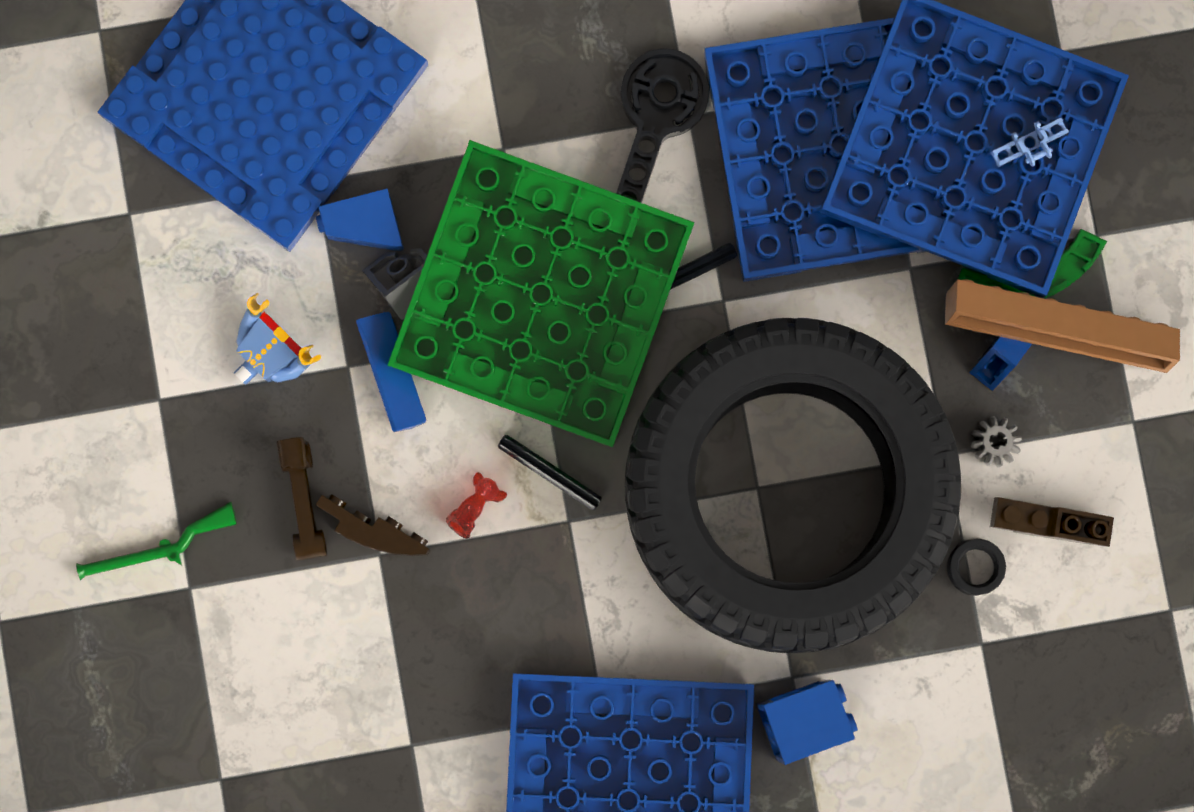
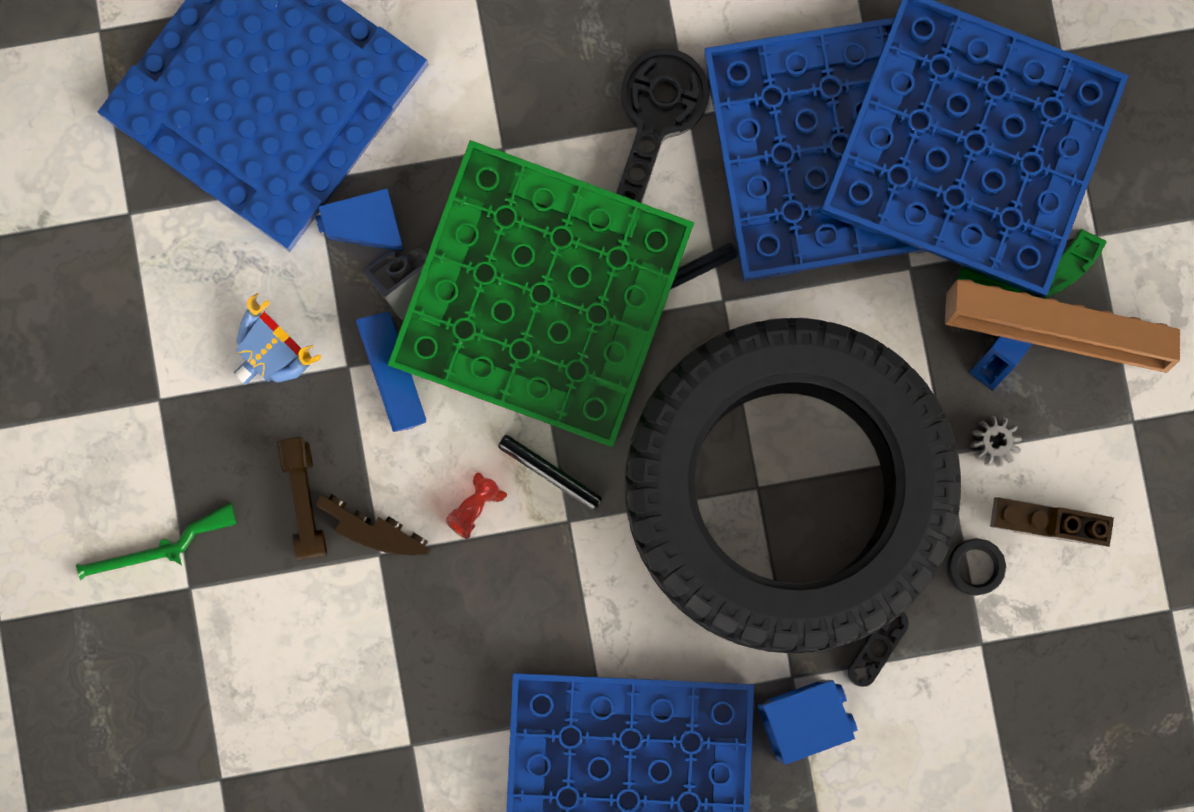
(872, 671): none -> black beam
(1019, 143): light blue piece -> none

